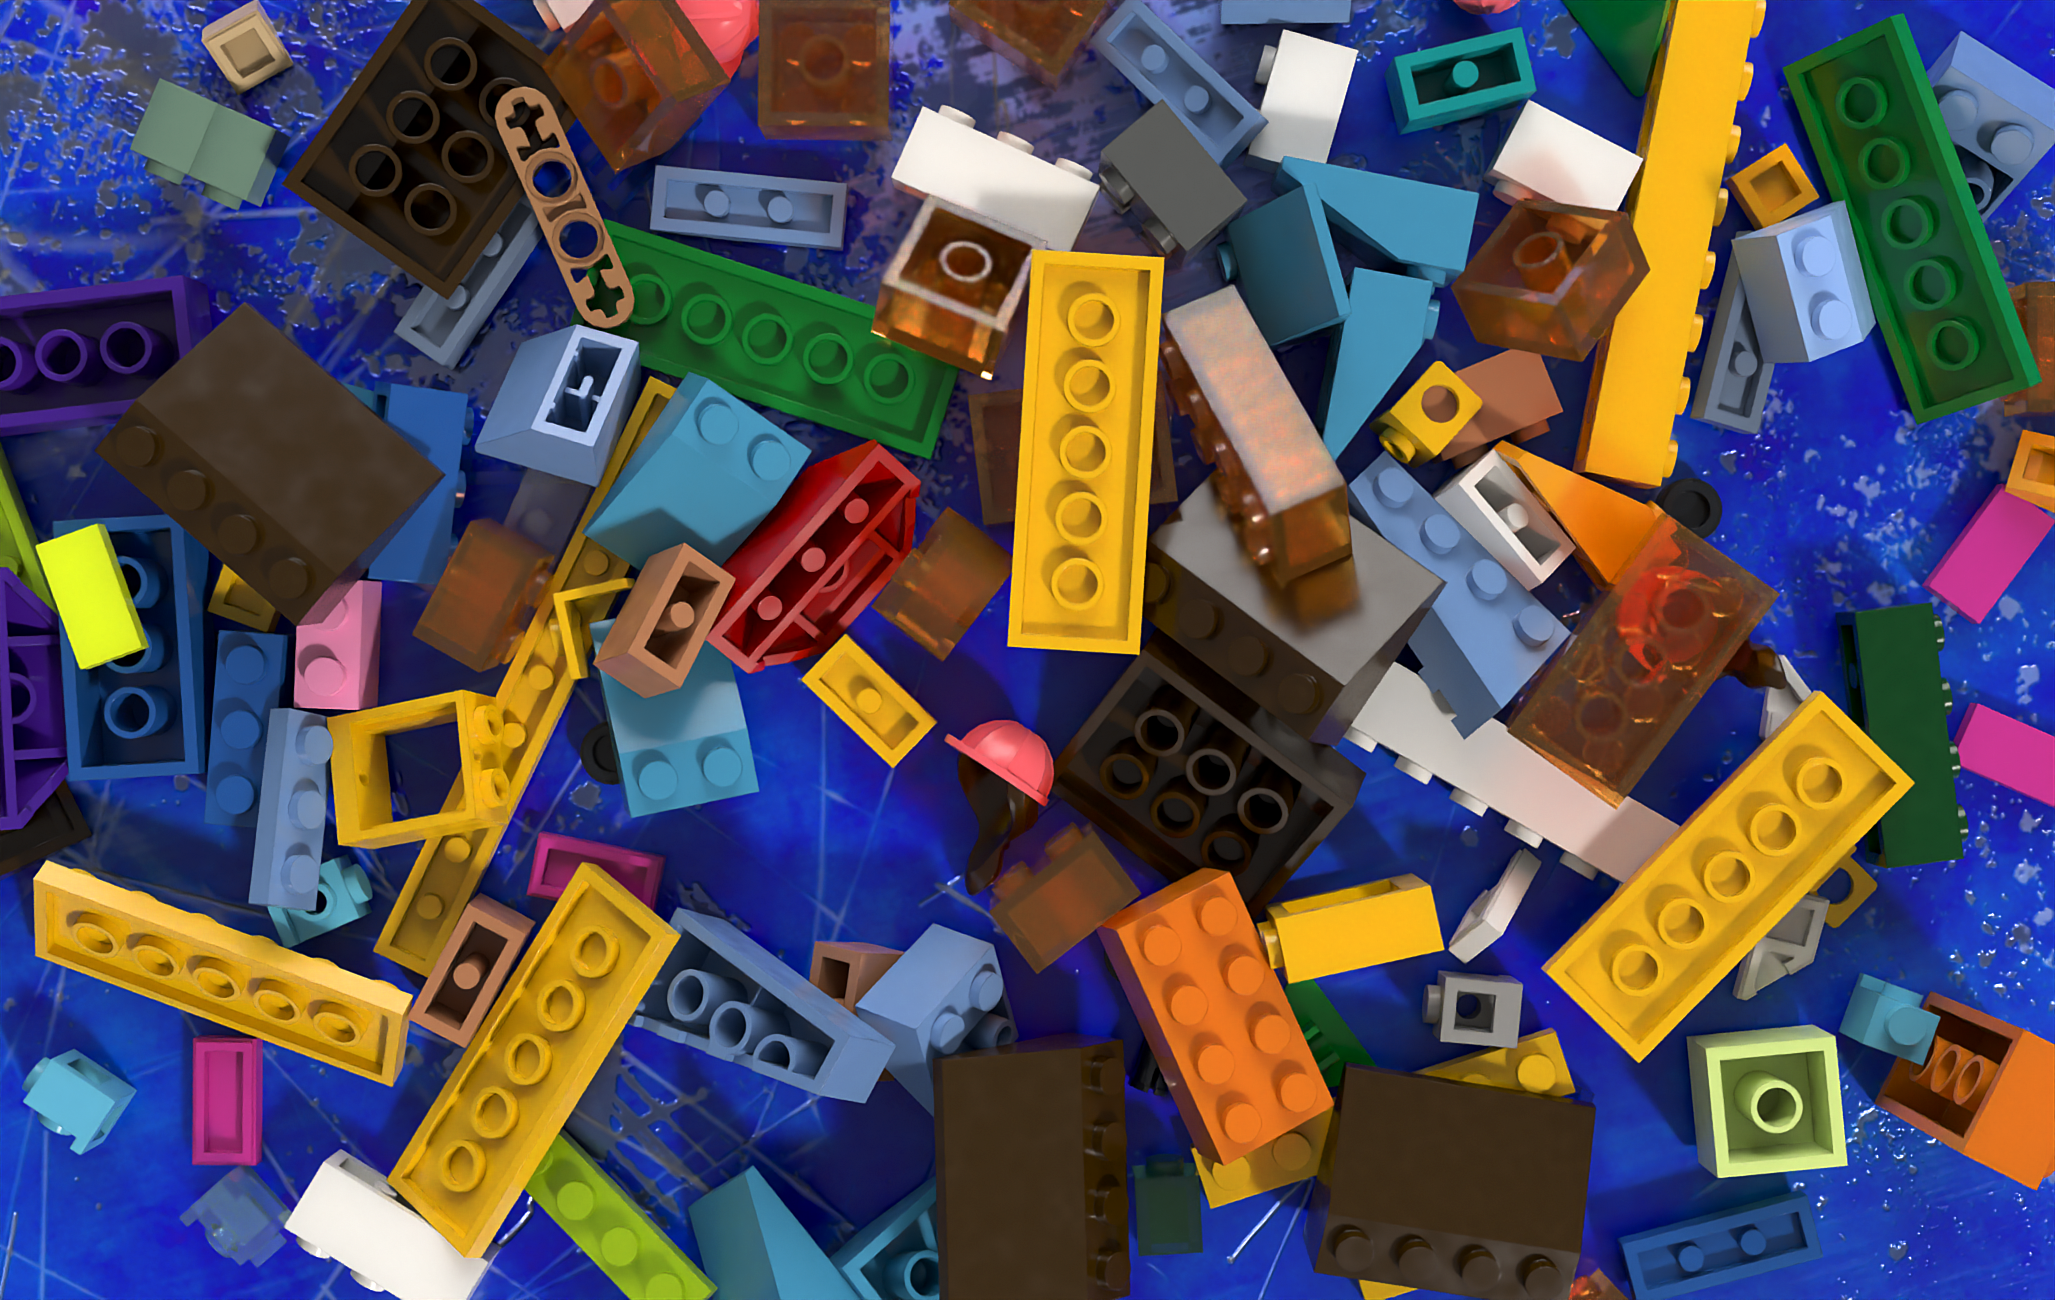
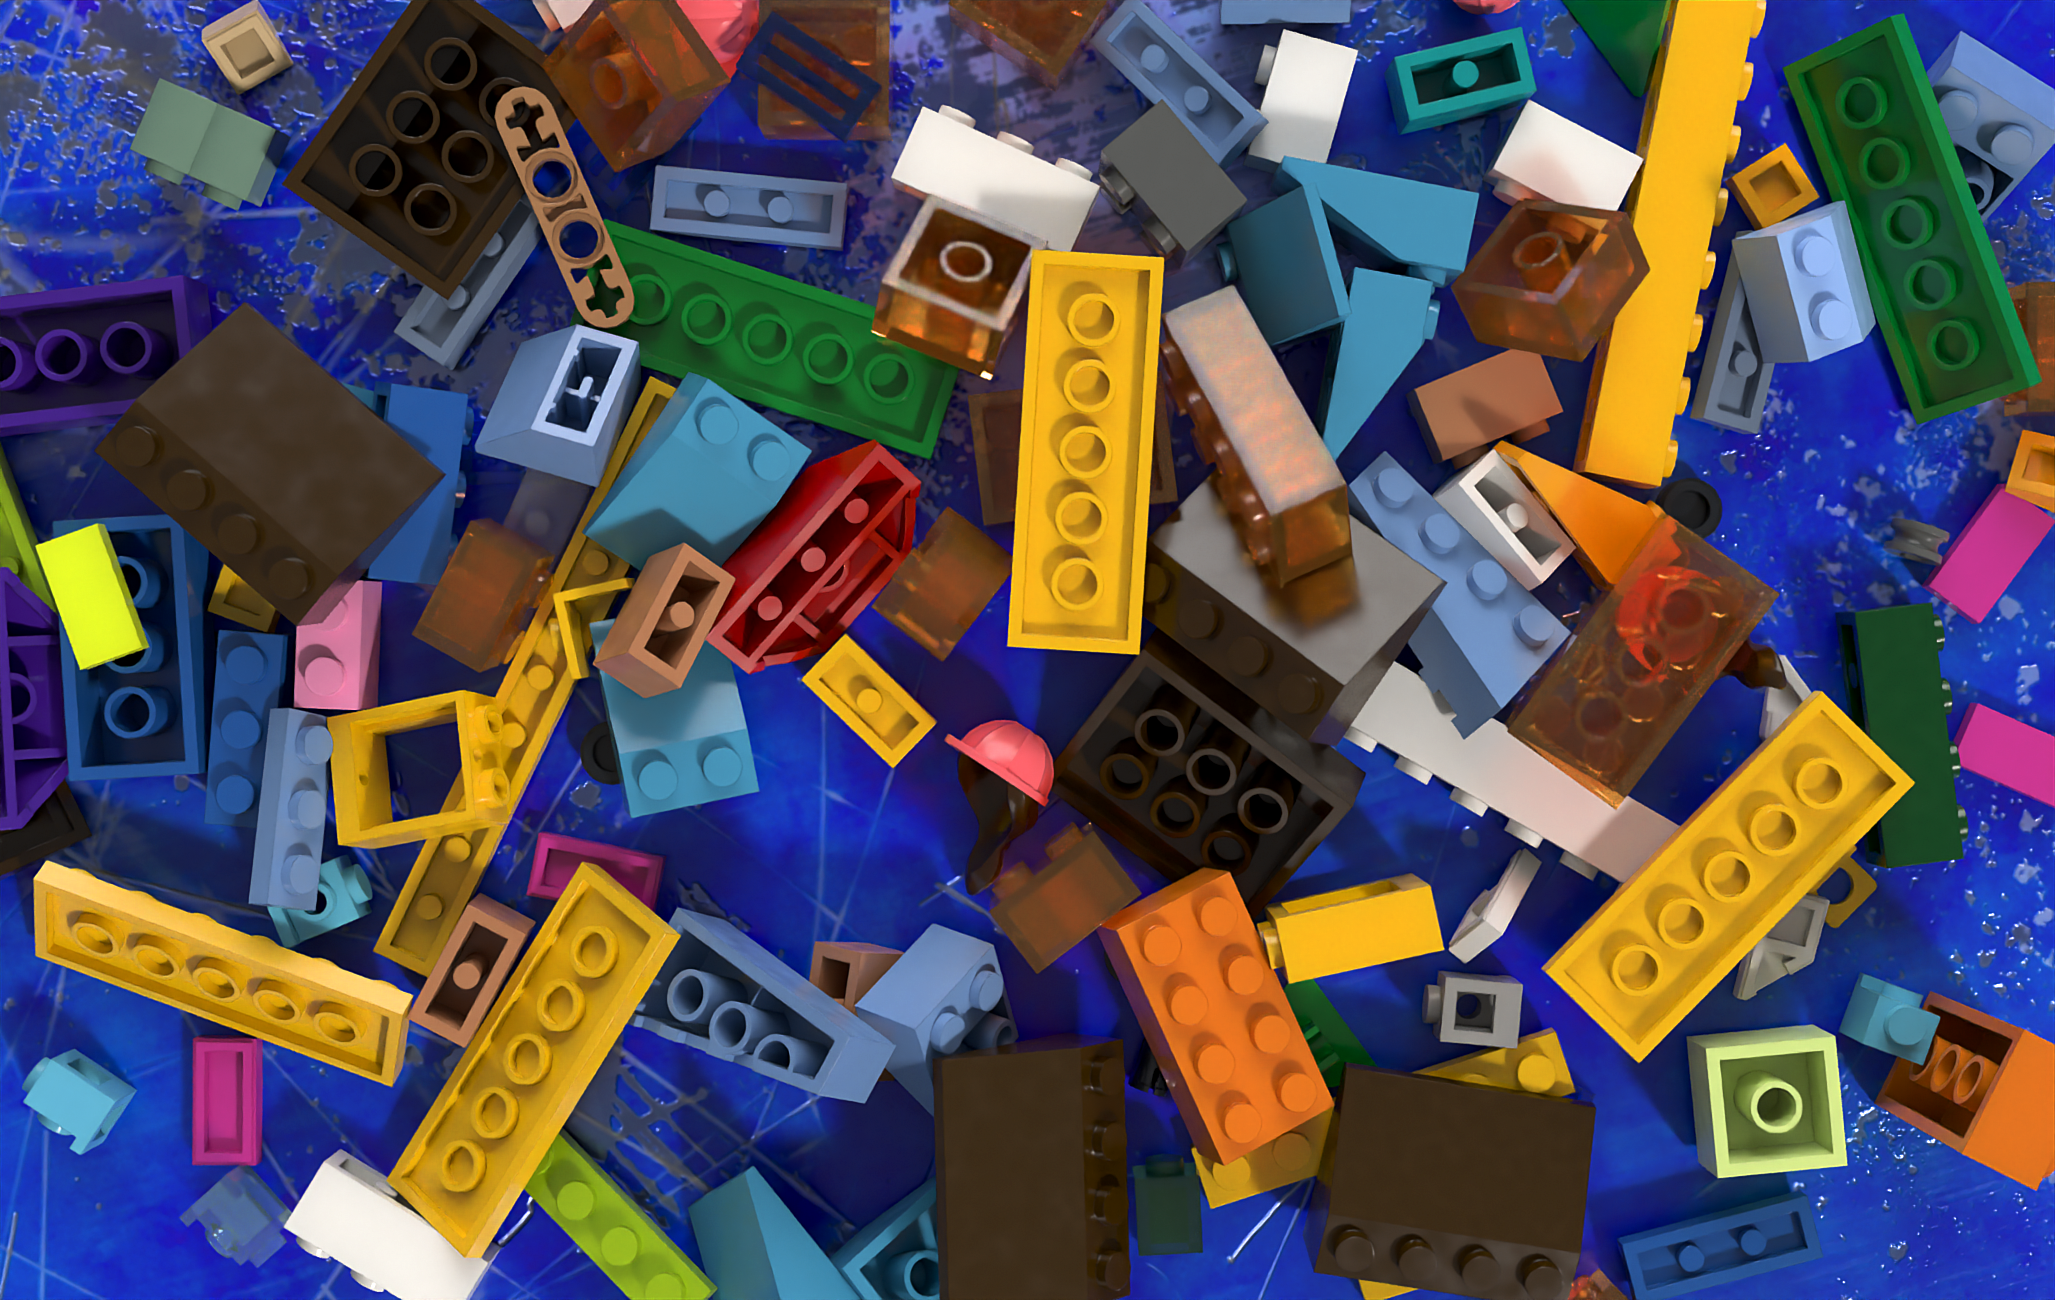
(854, 109): none -> clear blue tile
(1407, 430): yellow bracket -> none
(1916, 541): none -> dark grey bush

